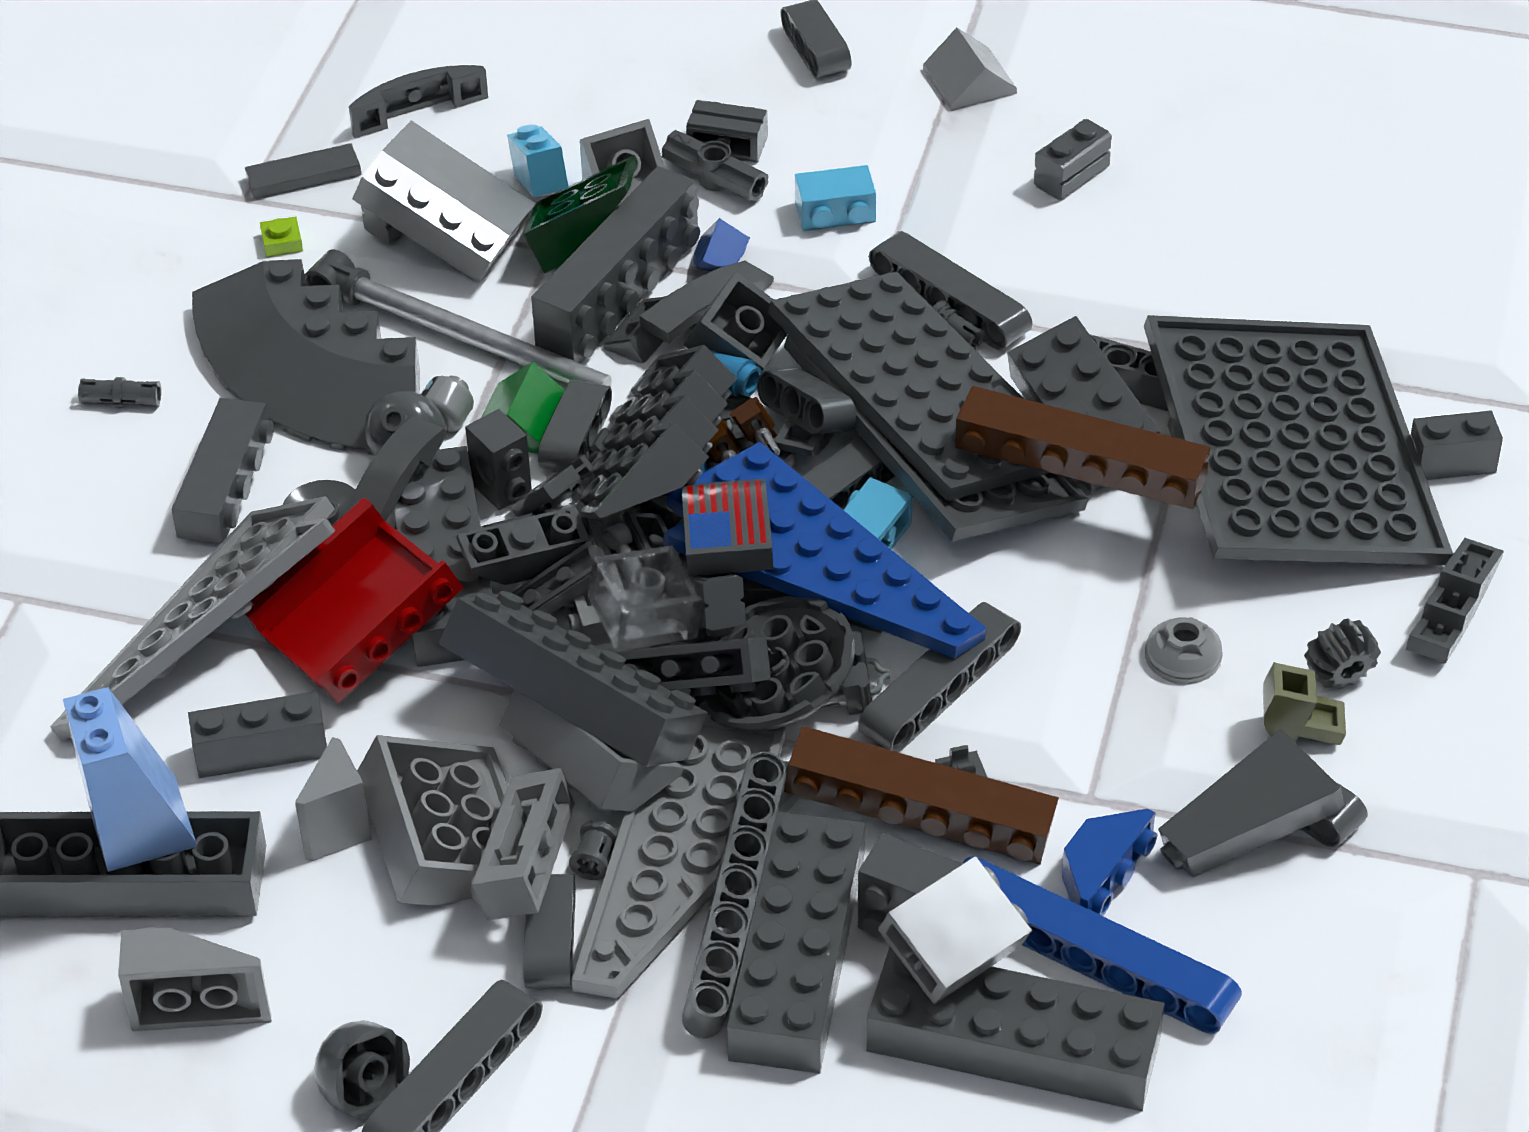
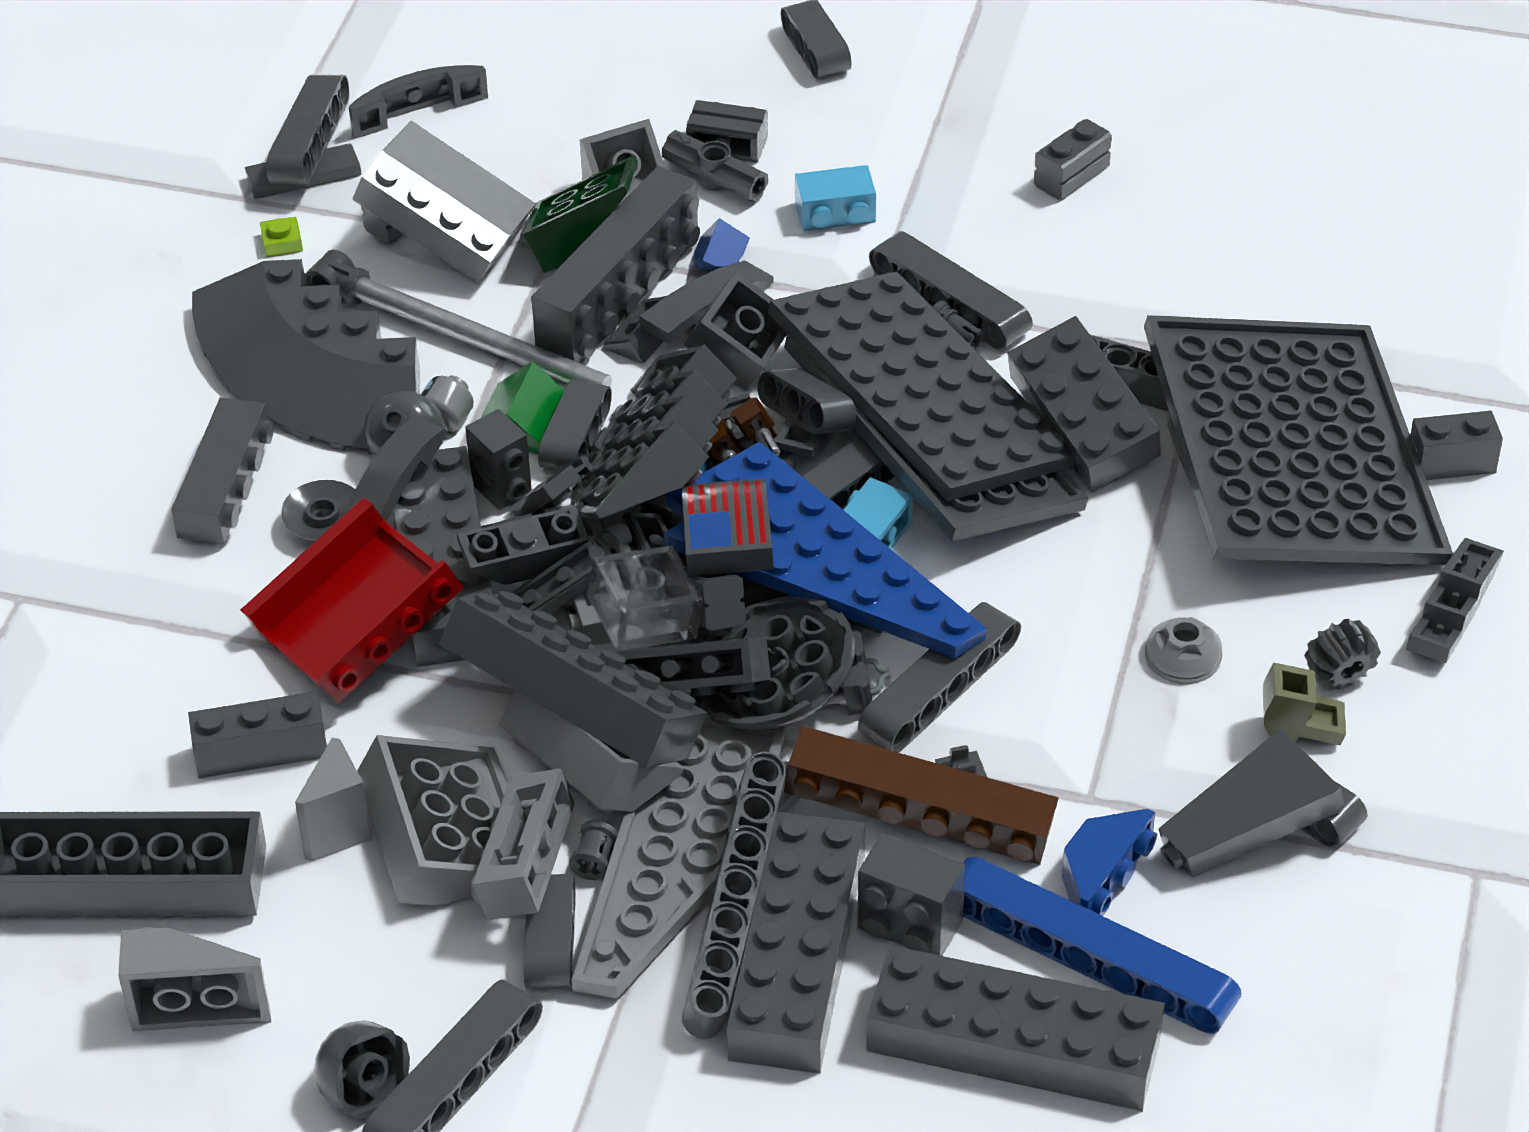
(120, 392): dark grey pin -> none
(125, 783): light blue slope -> none
(221, 588): light grey wing -> none
(307, 129): none -> dark grey beam
(537, 160): medium azure brick -> none
(745, 372): dark azure cone -> none
(955, 929): brick -> none
(967, 72): light grey slope -> none
(1082, 447): reddish brown brick -> none

